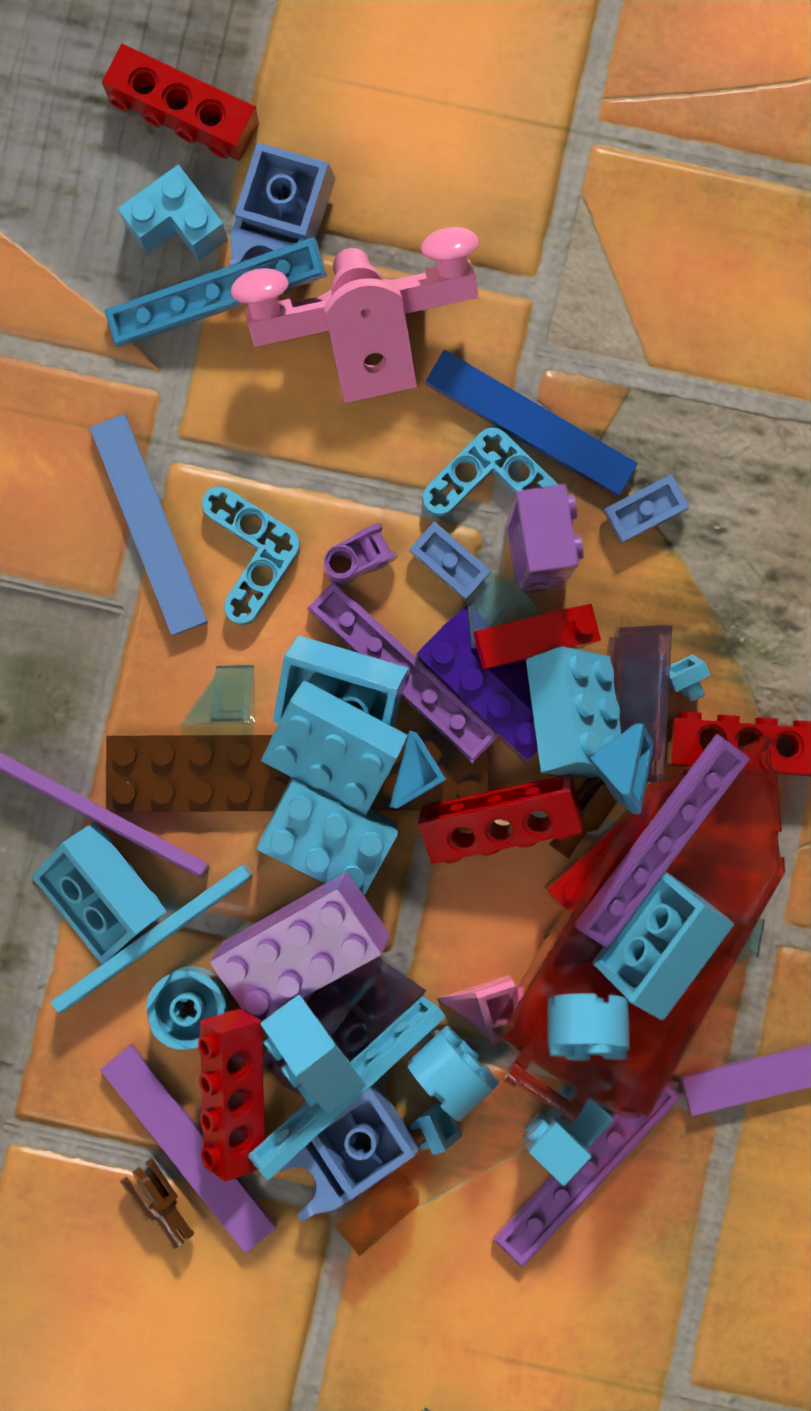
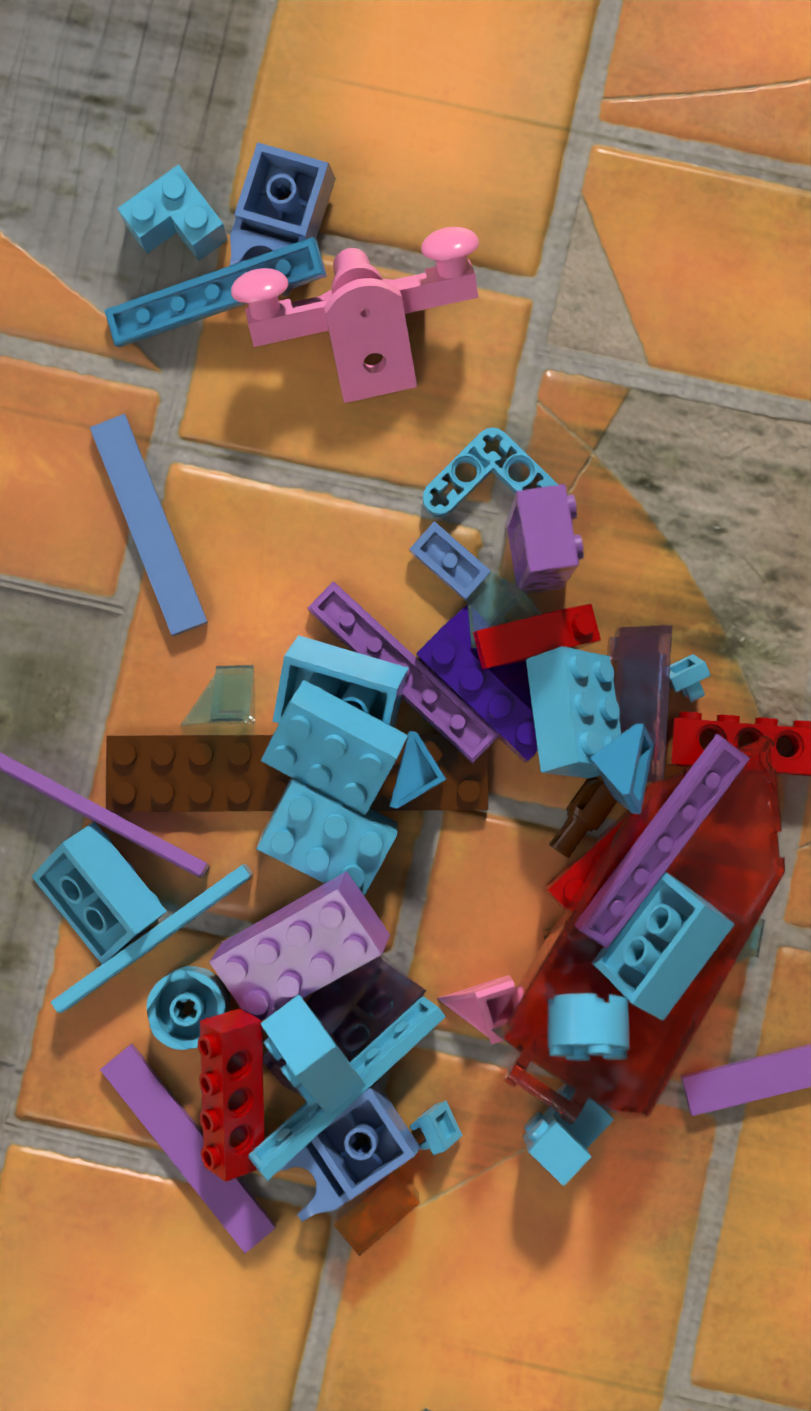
(135, 70): red brick -> none
(161, 1207): reddish brown arm -> none
(265, 554): medium azure beam -> none
(360, 554): medium lavender piece -> none
(452, 1073): medium azure brick -> none
(513, 804): red brick -> none
(530, 423): blue tile -> none
(555, 1203): medium lavender tile -> none
(646, 509): medium blue plate -> none

